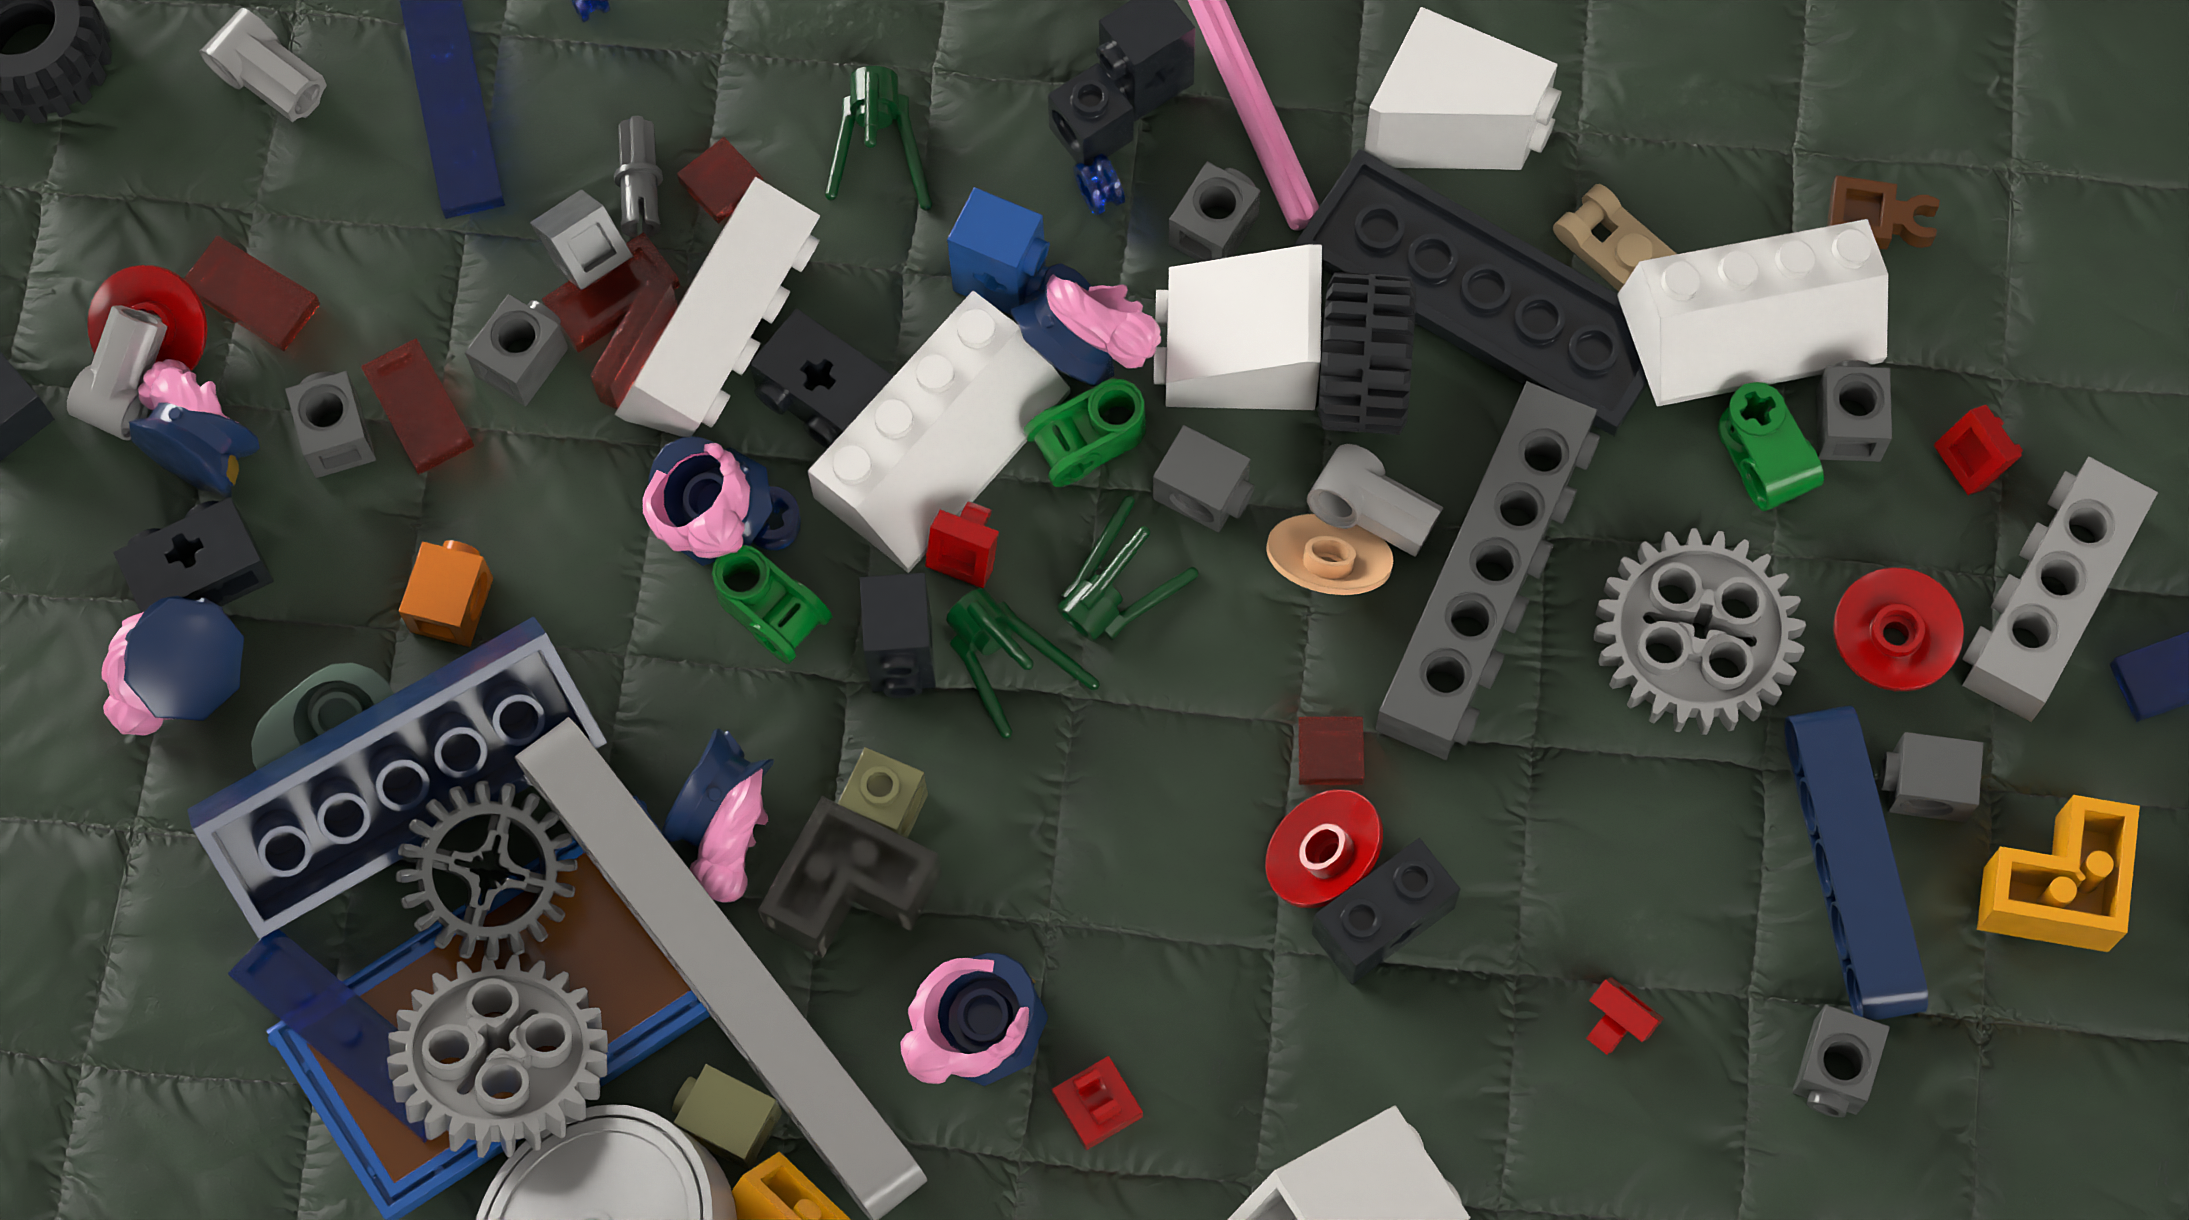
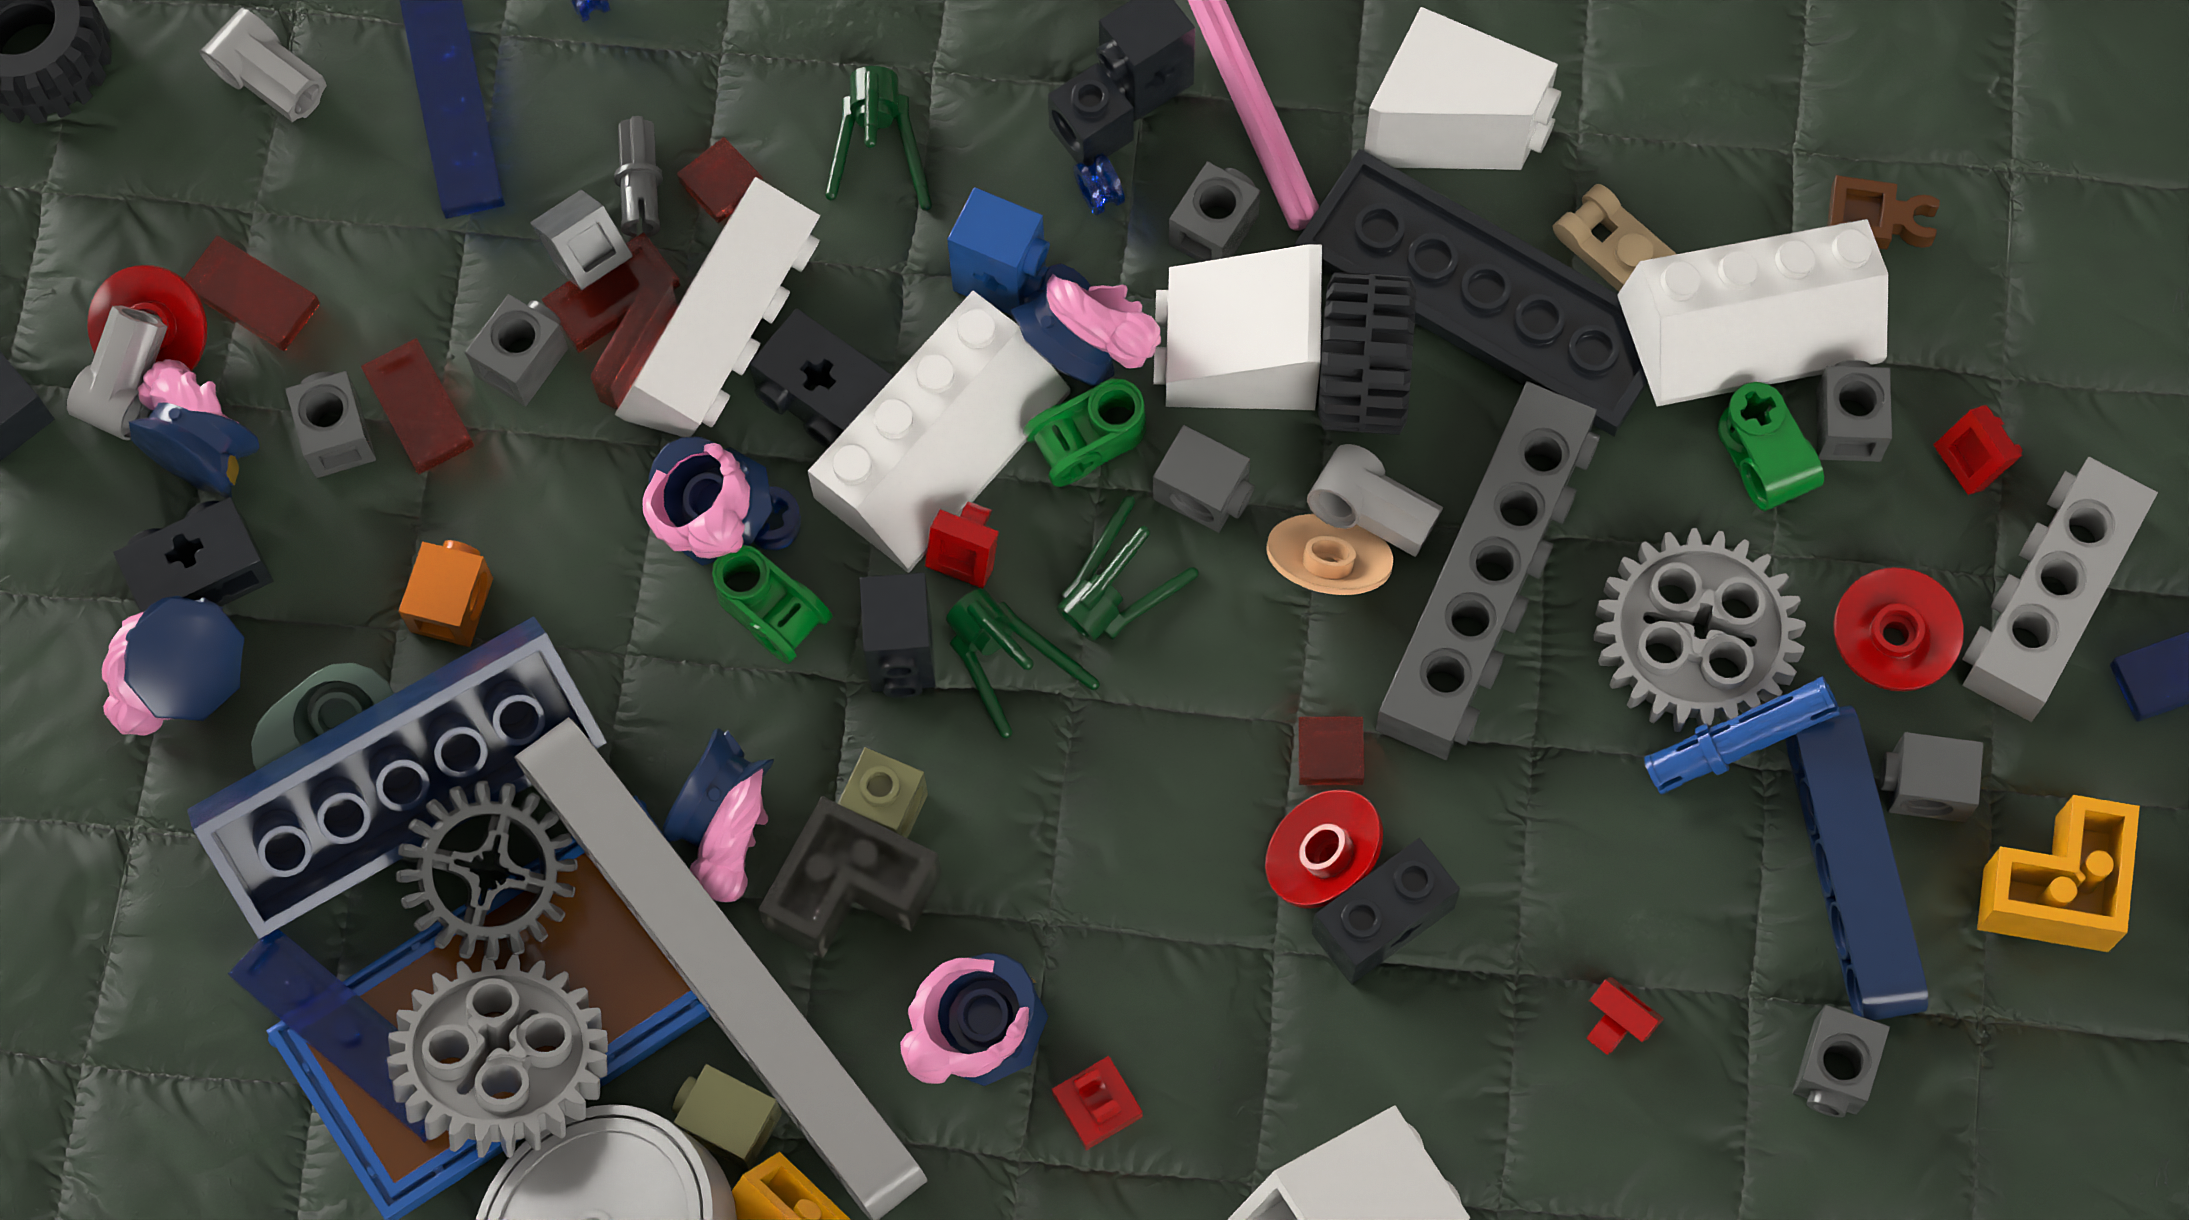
(1751, 731): none -> blue pin

